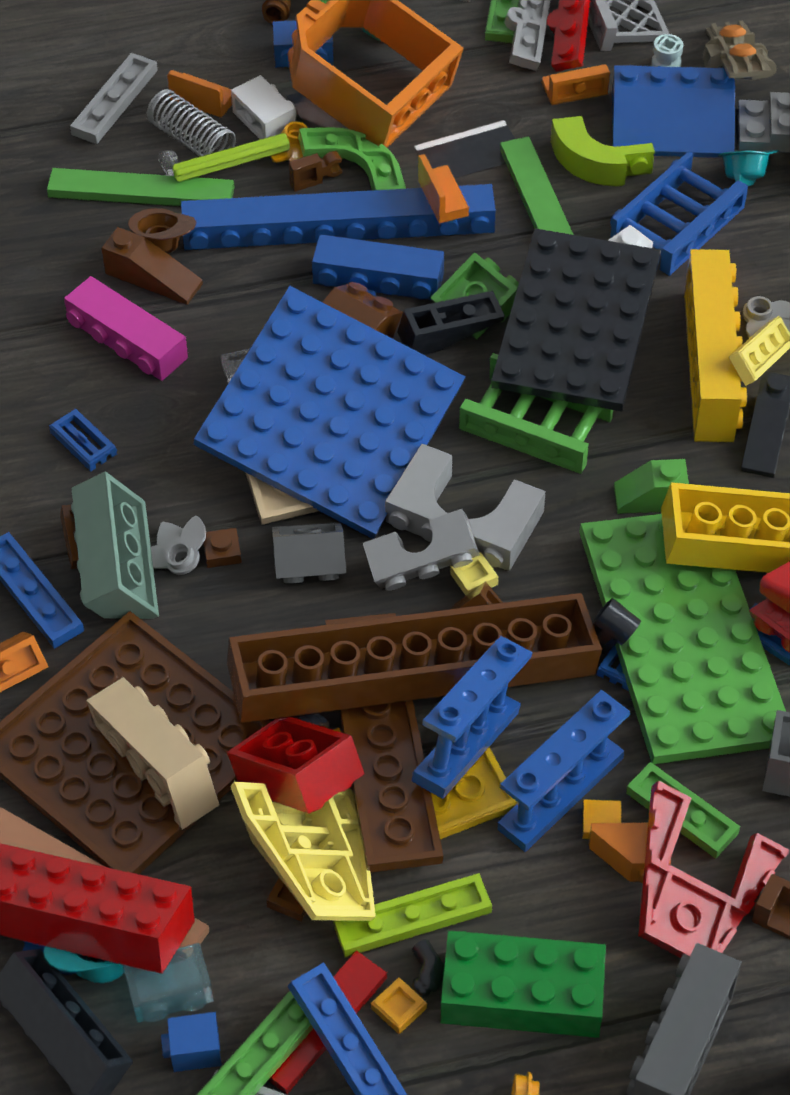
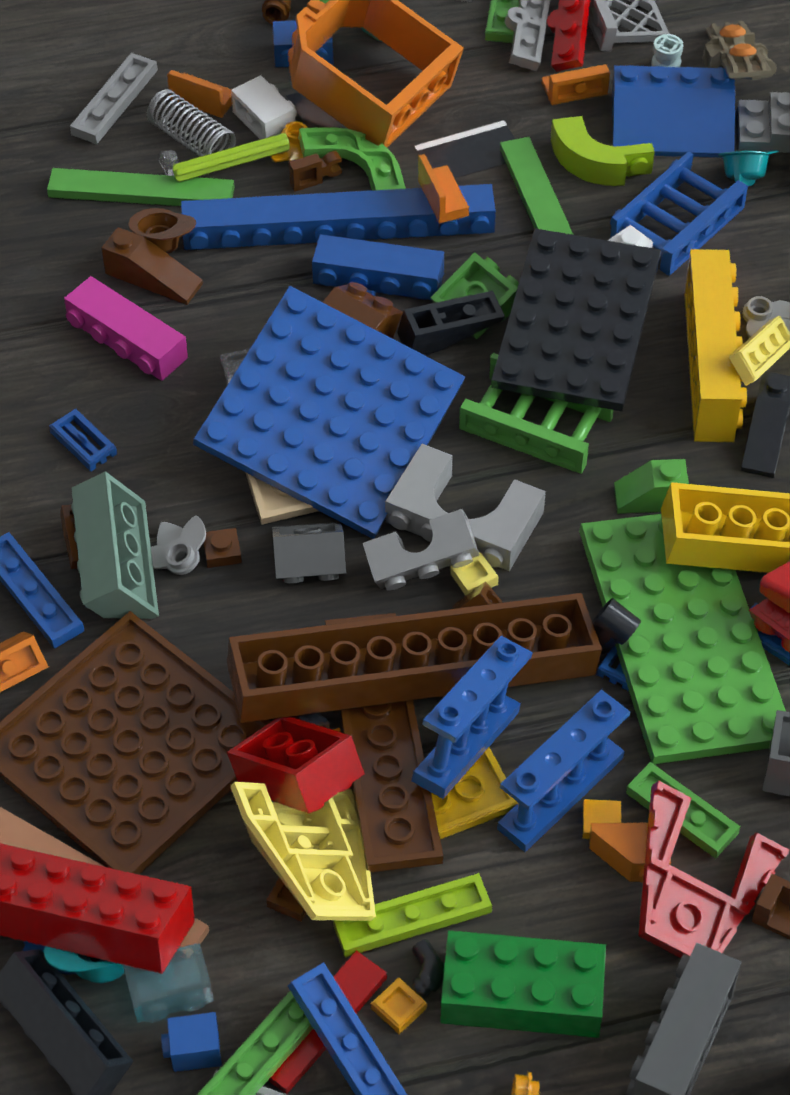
(156, 750): tan wedge -> none

